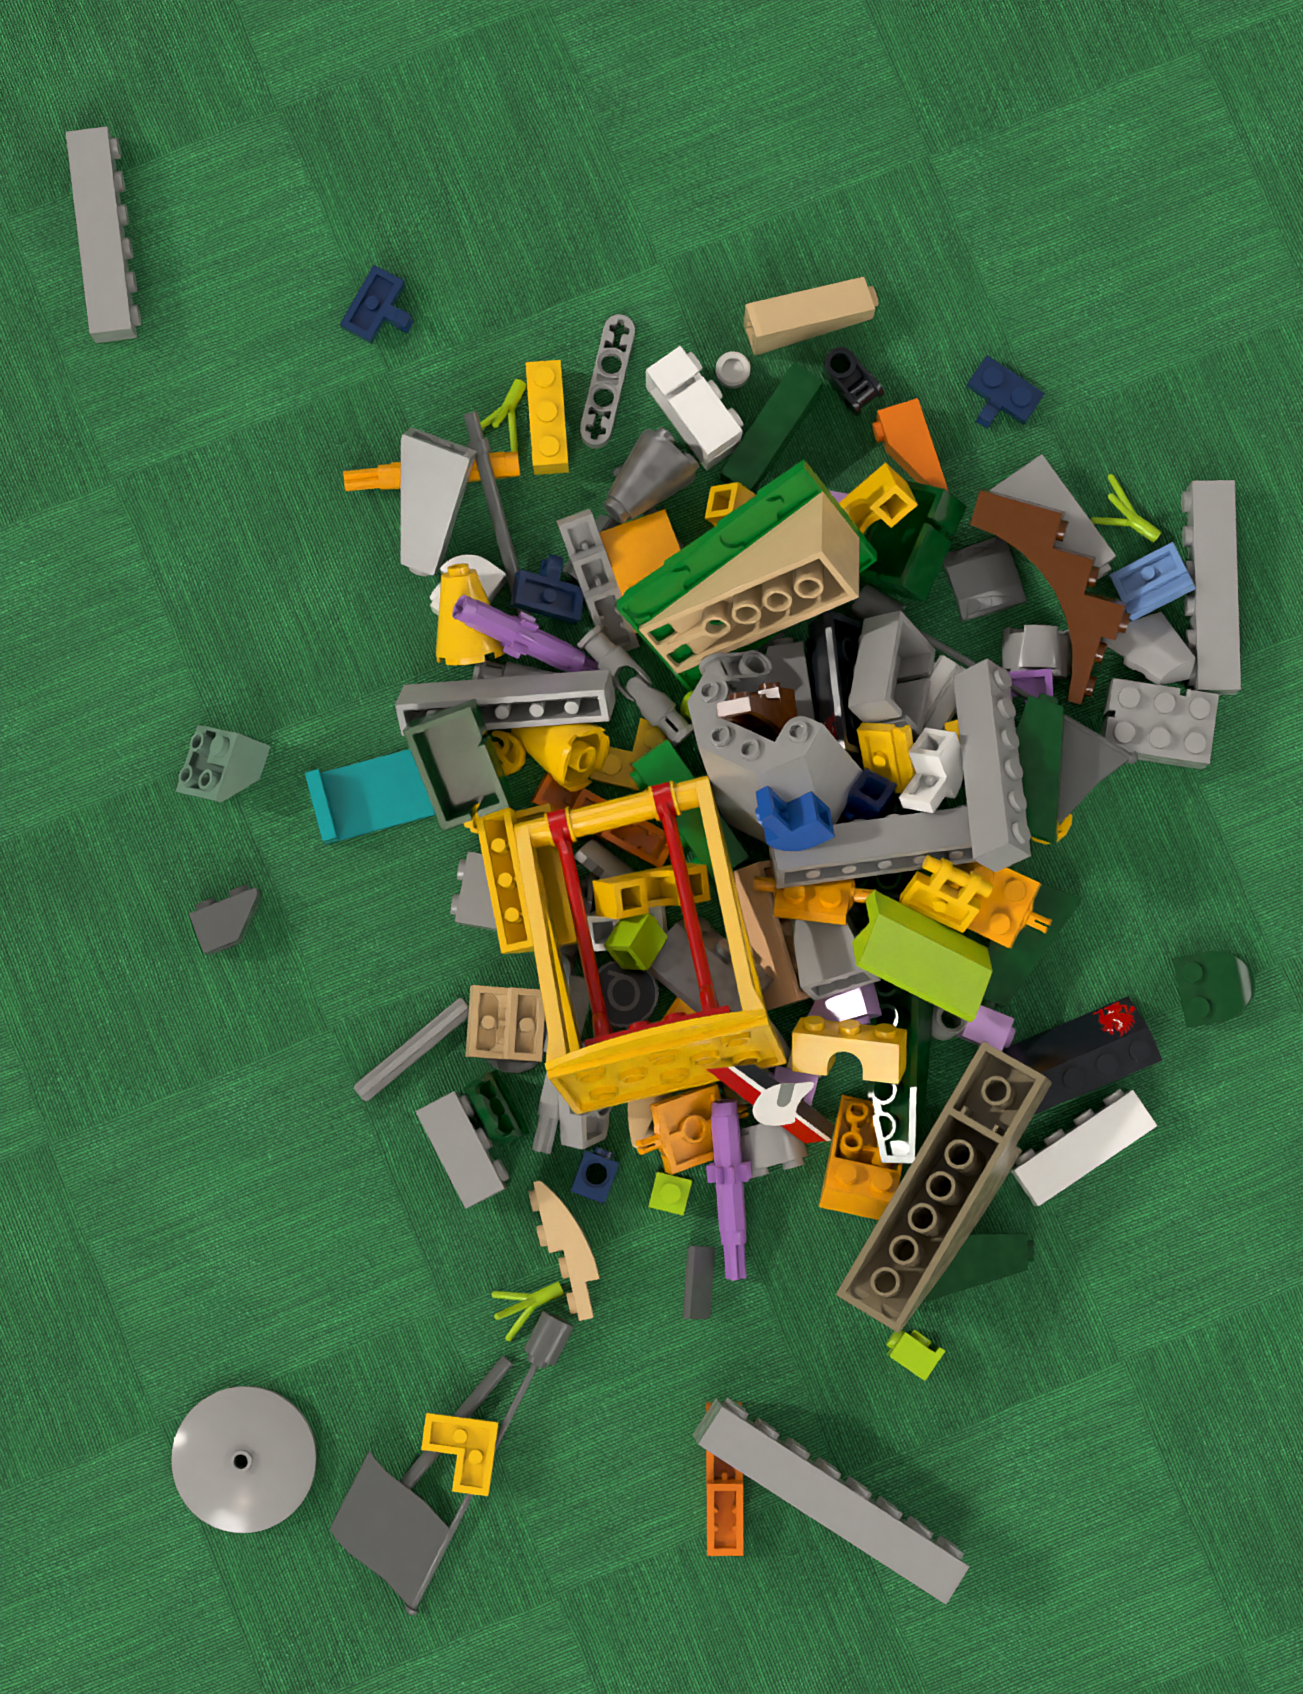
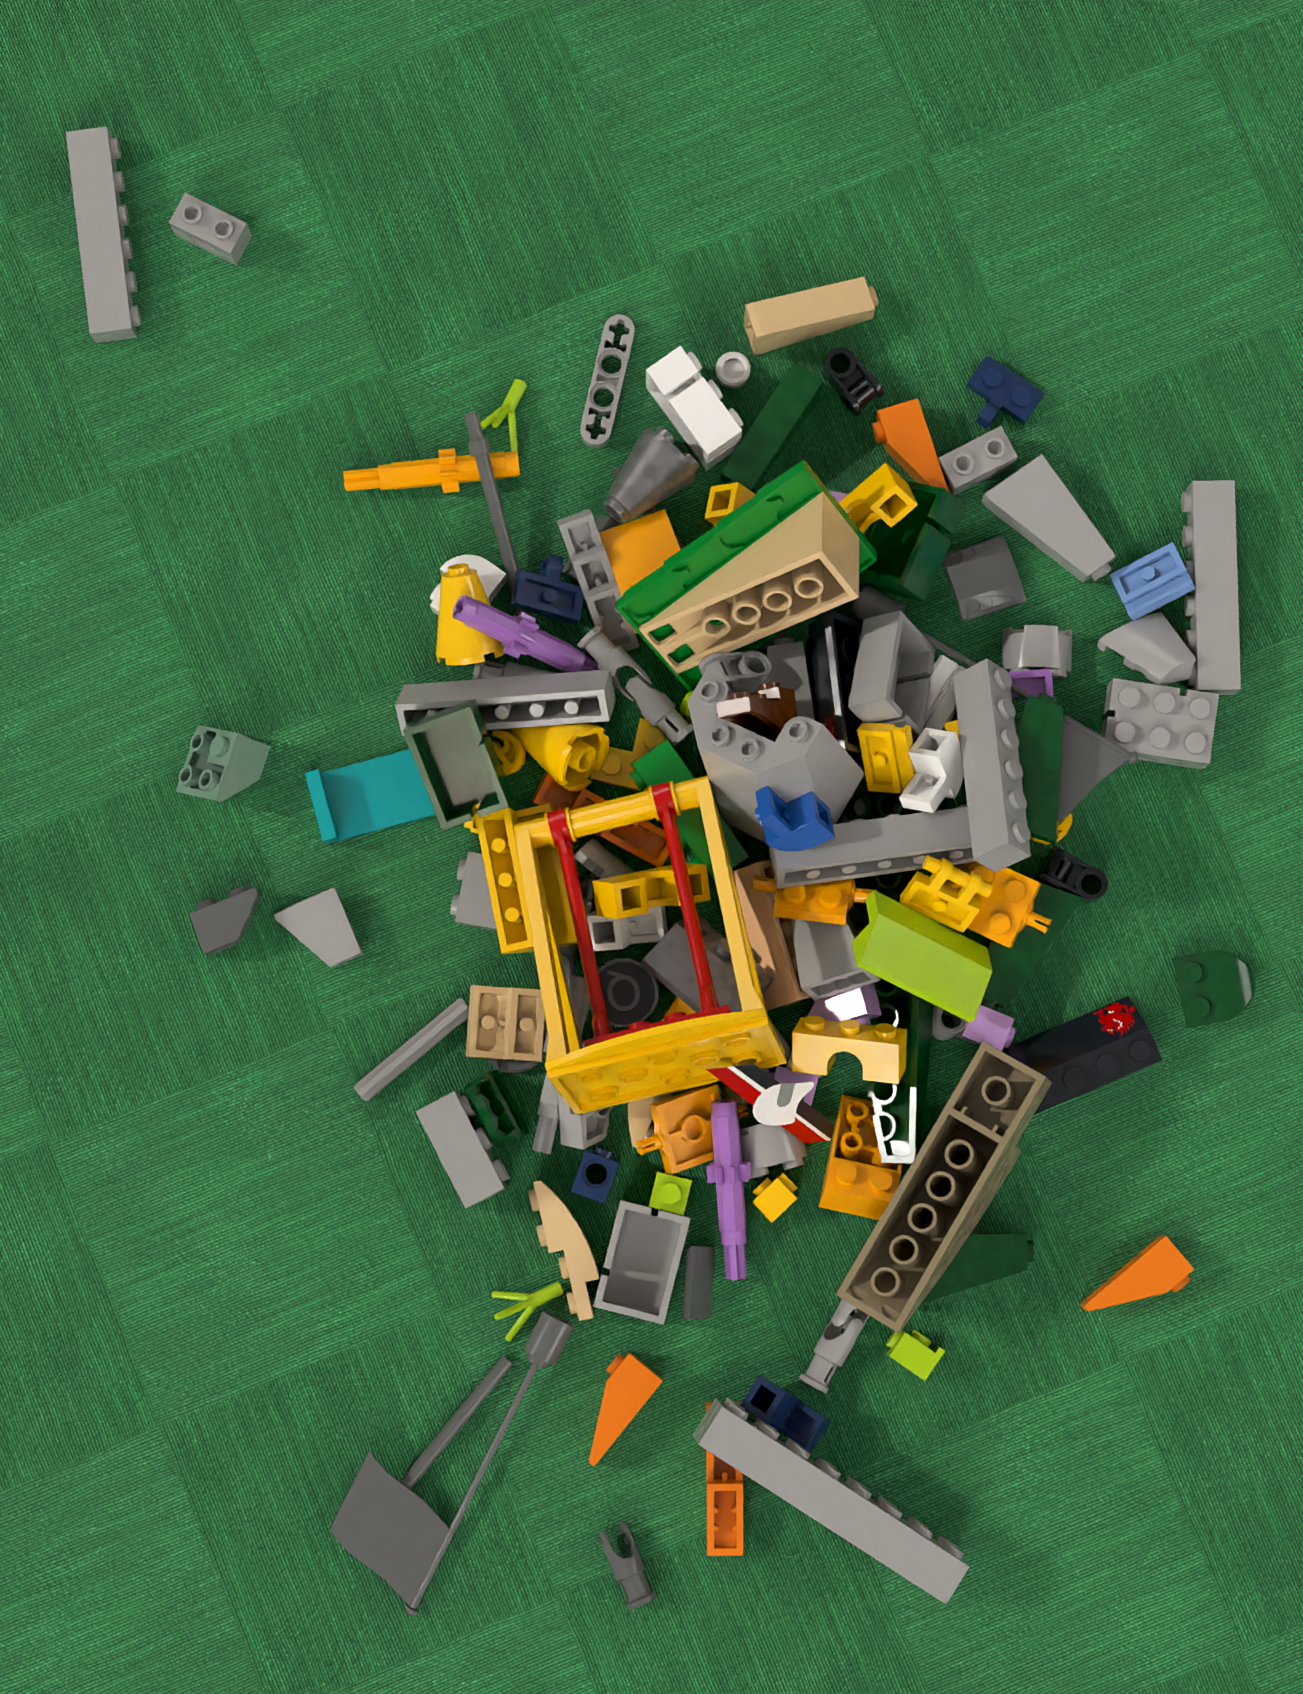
(210, 229): none -> light grey brick
(278, 1453): light grey dish -> none
(323, 927): none -> light grey slope
(375, 305): dark blue plate -> none
(431, 494): slope -> none
(472, 1443): yellow plate -> none
(547, 417): yellow arch -> none
(623, 1397): none -> orange slope
(628, 1569): none -> dark grey piece
(636, 941): lime brick -> none
(642, 1262): none -> light grey piece
(775, 1196): none -> yellow plate
(785, 1413): none -> dark blue brick
(833, 1346): none -> light grey piece
(870, 797): clear blue brick -> none
(977, 461): none -> light grey brick
(1071, 875): none -> black piece
(1083, 1147): white brick -> none
(1088, 615): reddish brown arch -> none
(1134, 520): lime plant -> none
(1148, 1274): none -> orange slope

